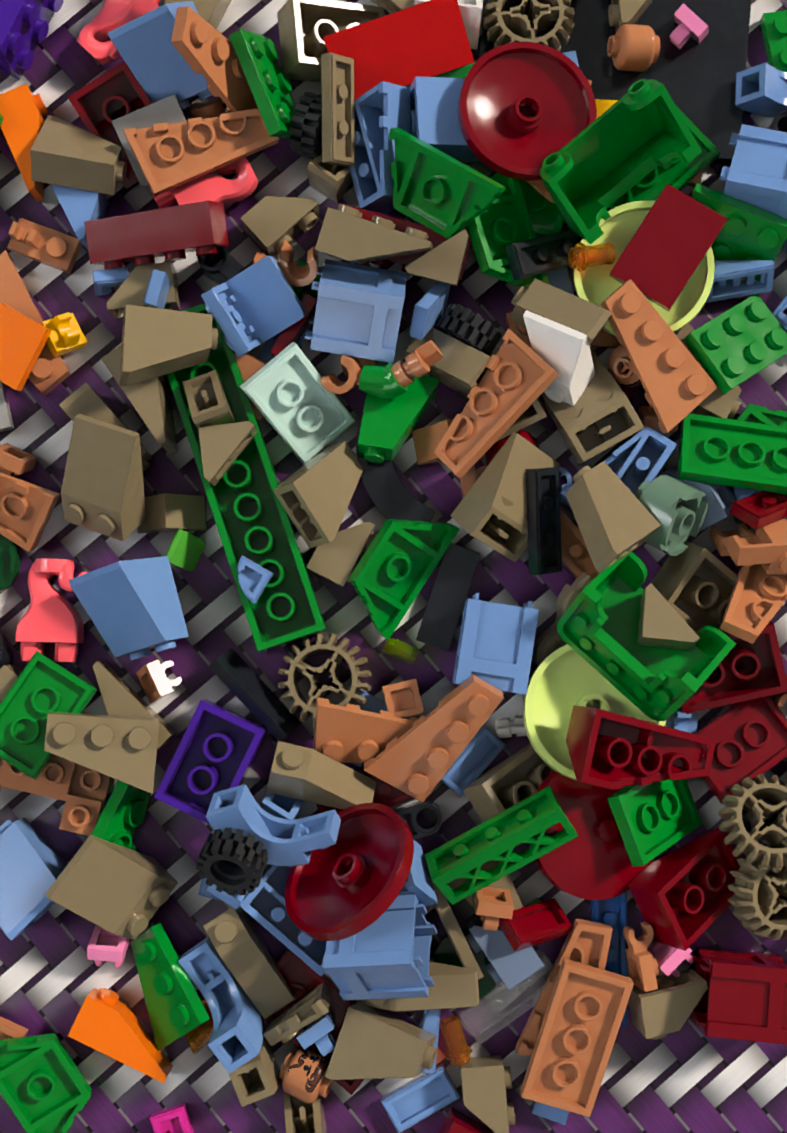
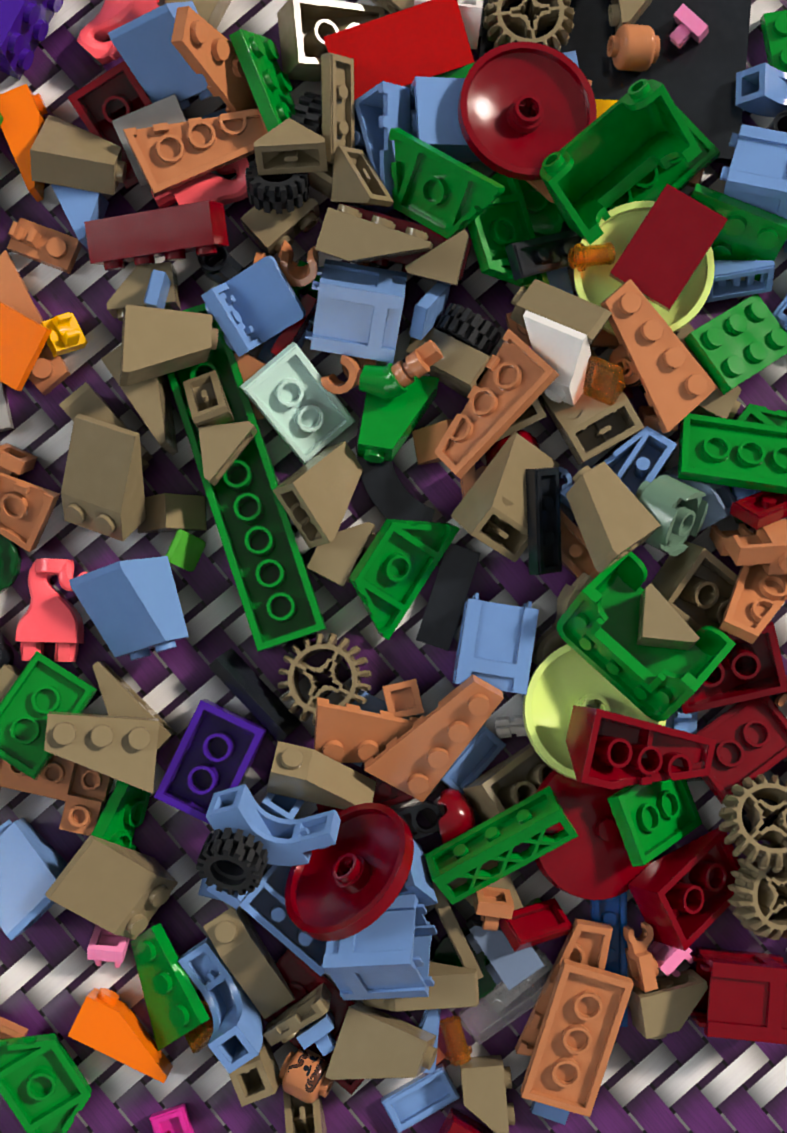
(108, 278): medium blue tile -> none
(154, 680): tile -> none
(207, 108): nougat tile -> none
(252, 578): medium blue tile -> none
(276, 190): none -> black tyre
(290, 150): none -> dark tan slope
(356, 180): none -> dark tan slope
(400, 650): clear neon green tile -> none
(457, 817): none -> dark red hair
(603, 380): none -> clear orange slope

